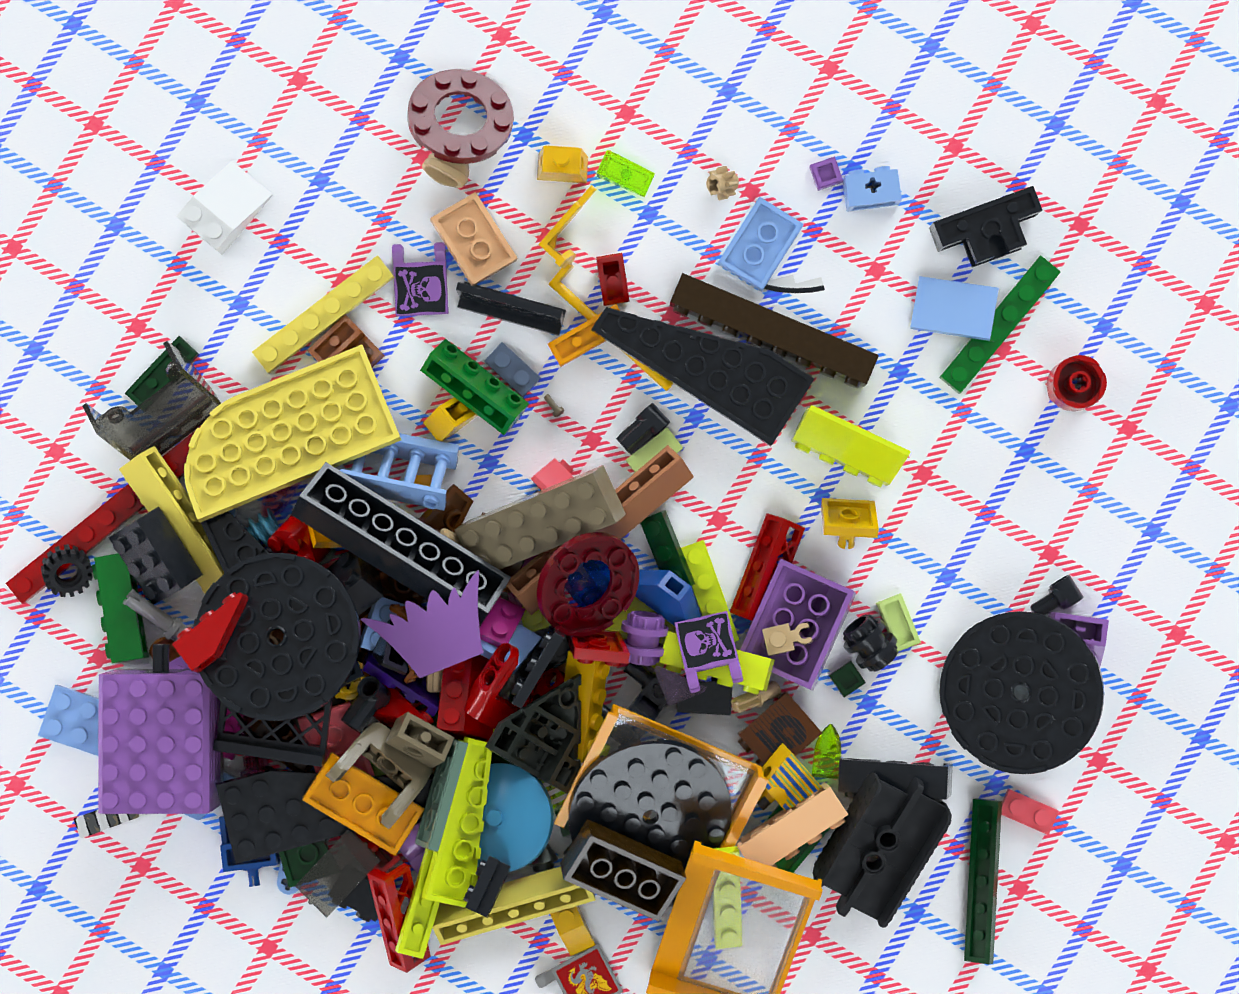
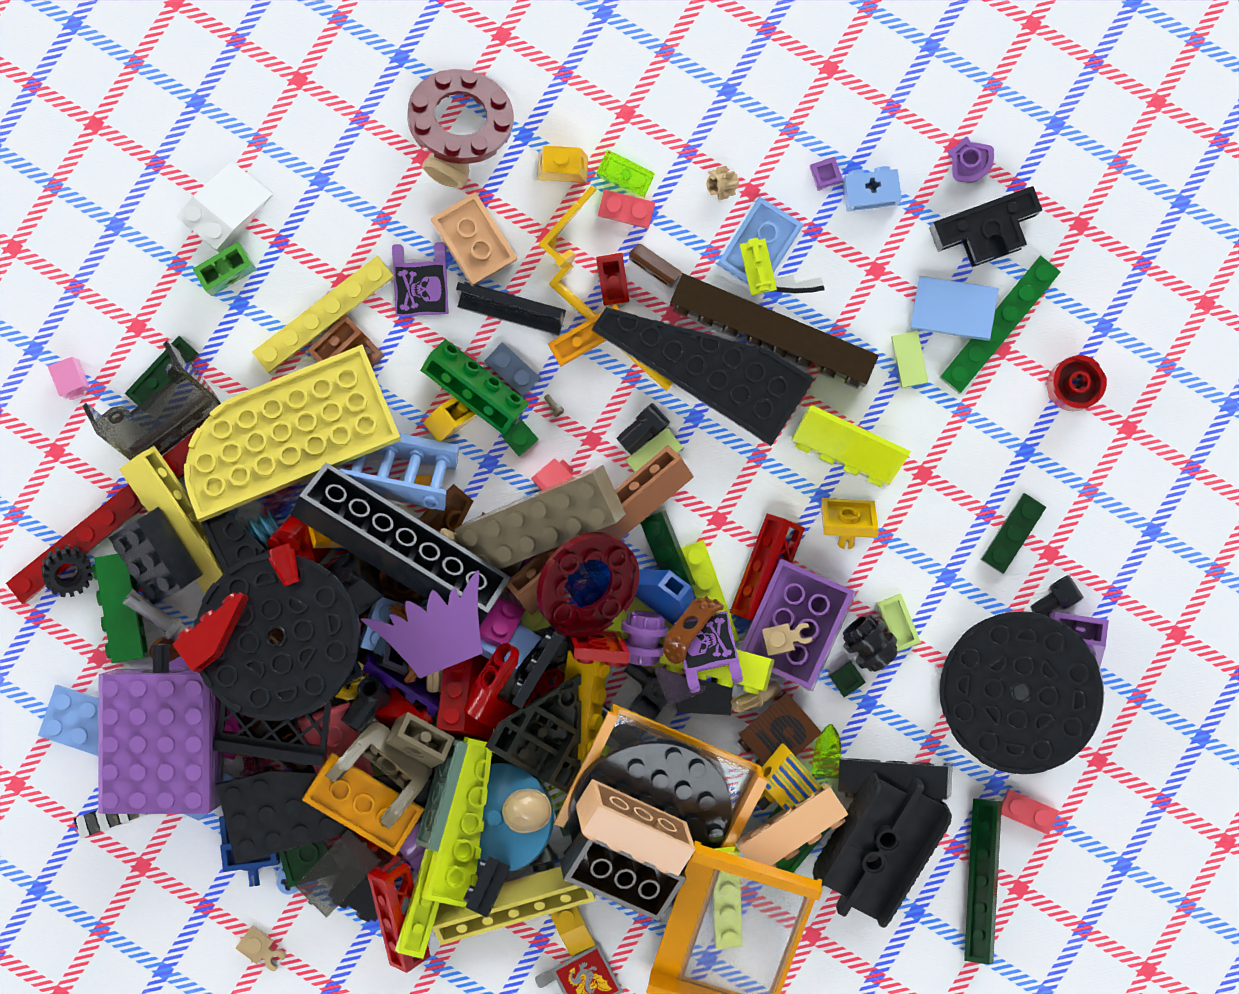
(69, 378): none -> bright pink brick
(224, 269): none -> bright green brick
(257, 945): none -> tan plate
(284, 563): none -> red cone
(520, 438): none -> green plate
(526, 810): none -> tan hat
(626, 209): none -> coral plate
(634, 828): none -> light nougat brick
(654, 265): none -> reddish brown slope
(679, 638): none -> dark orange piece
(758, 266): none -> neon yellow hinge
(909, 359): none -> yellowish green tile
(971, 160): none -> medium lavender animal
(1013, 533): none -> dark green plate

